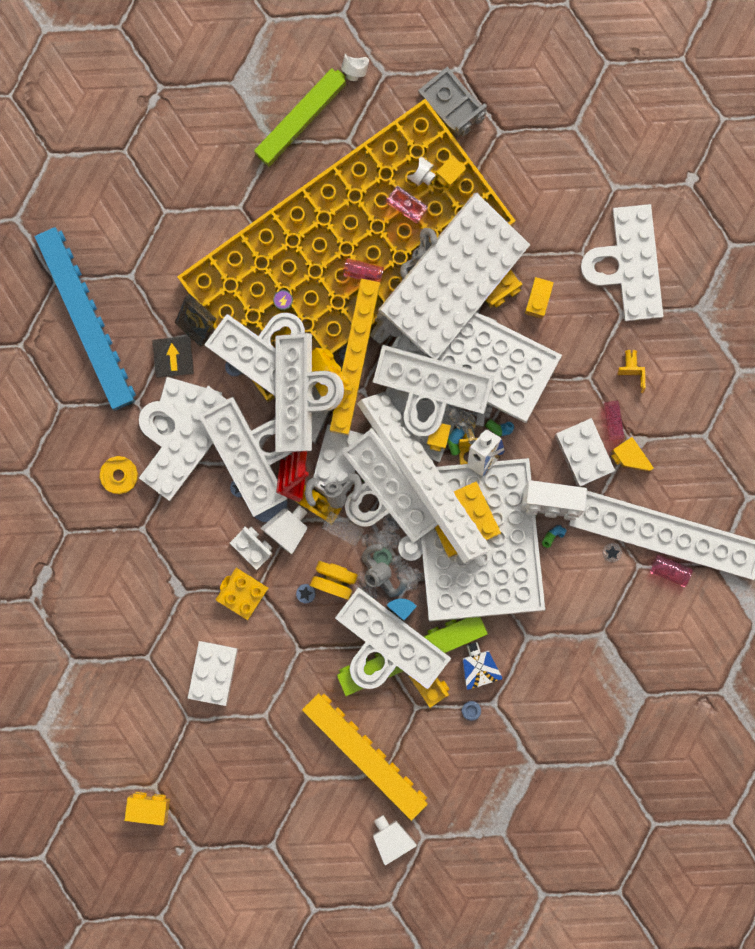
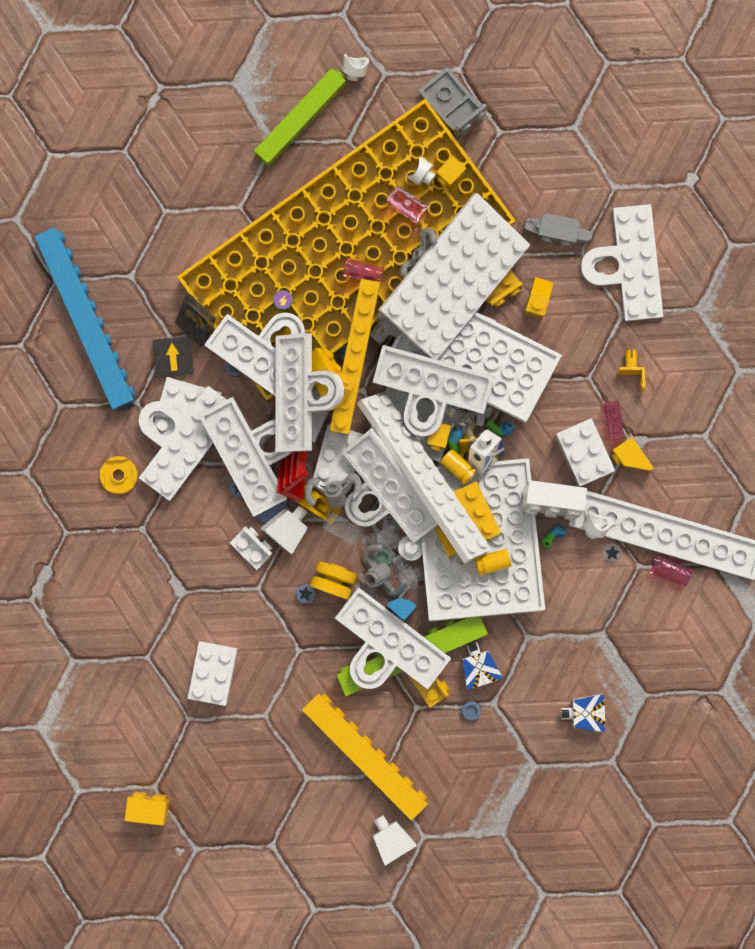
(241, 593): yellow plate -> none
(458, 467): none -> yellow piece
(492, 562): none -> yellow piece
(558, 229): none -> light grey hinge
(586, 713): none -> torso
(596, 525): none -> white piece

